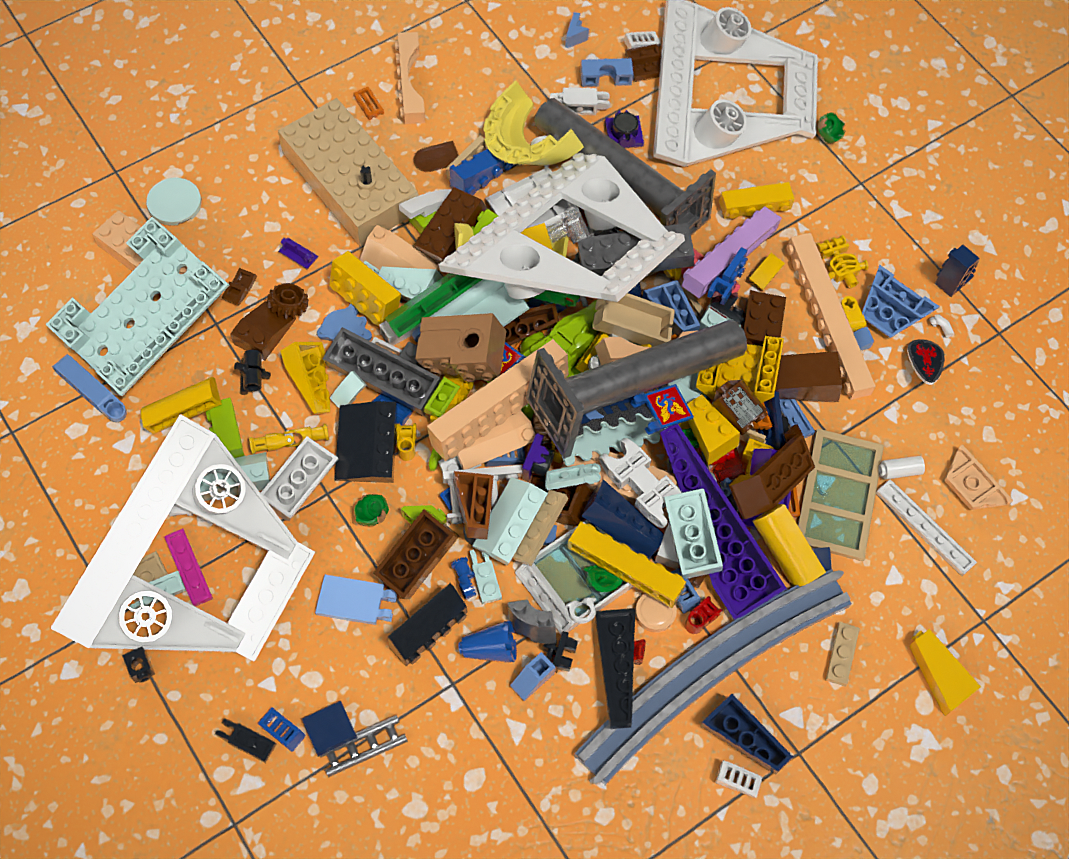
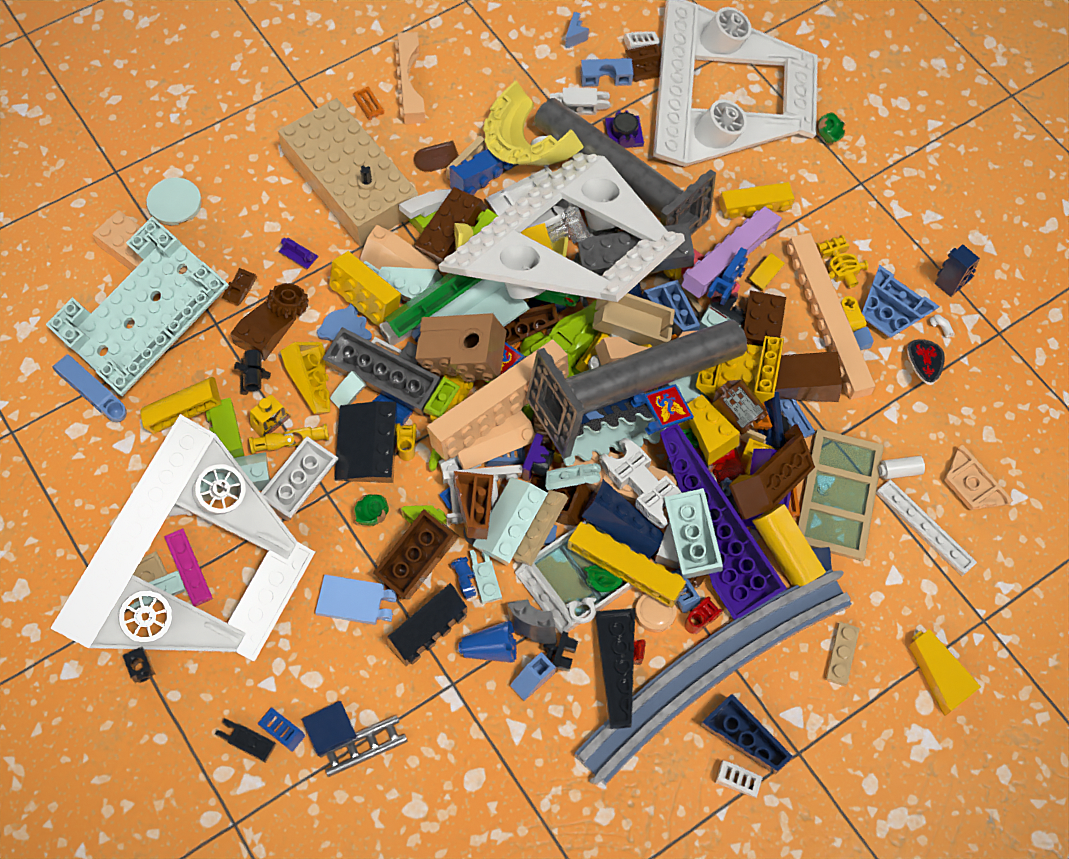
(268, 416): none -> yellow torso

